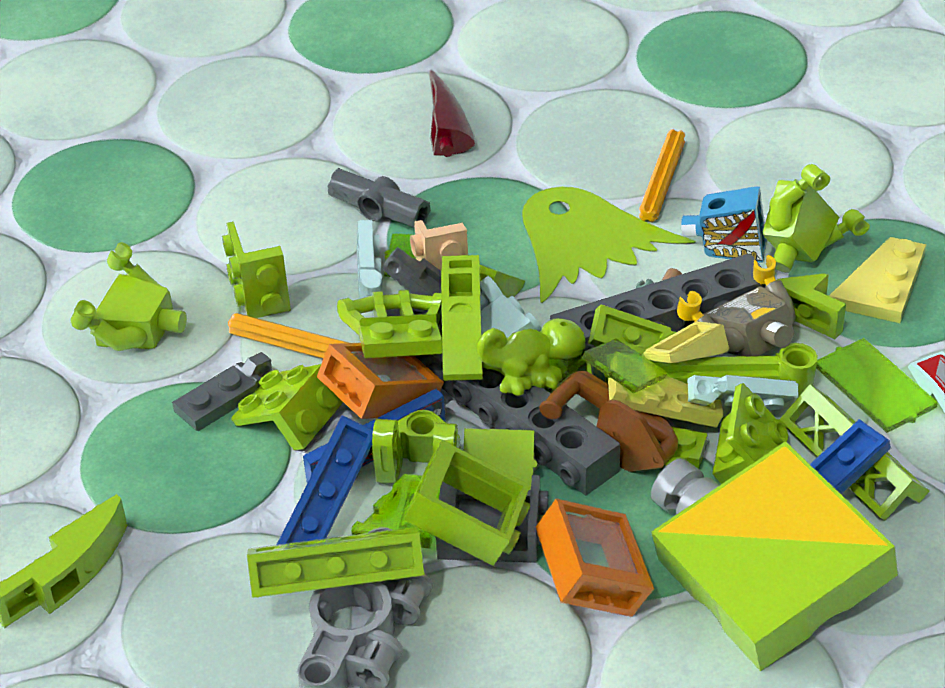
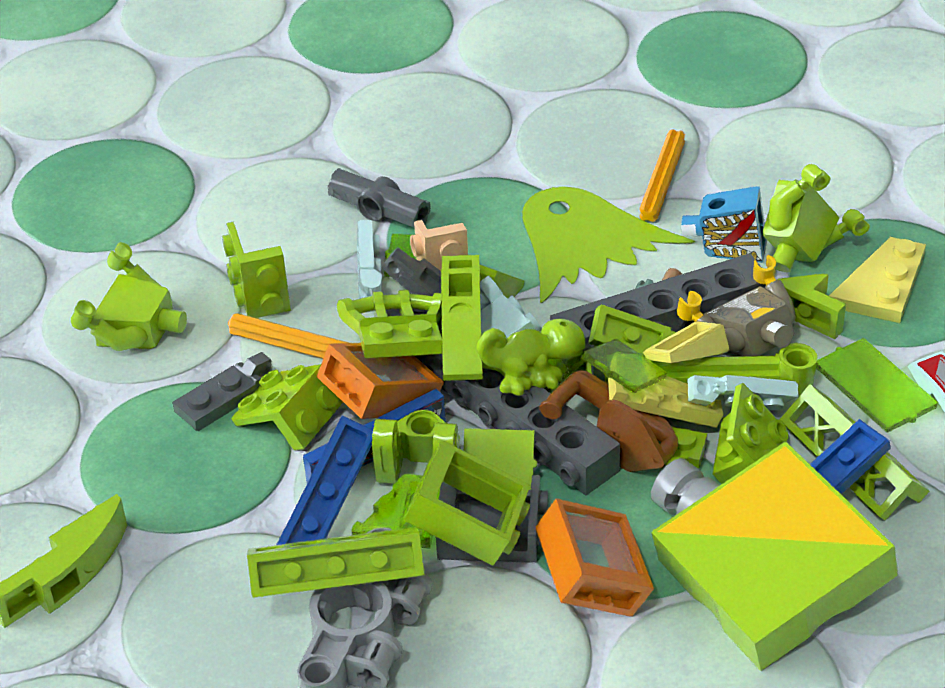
(449, 126): dark red piece -> none

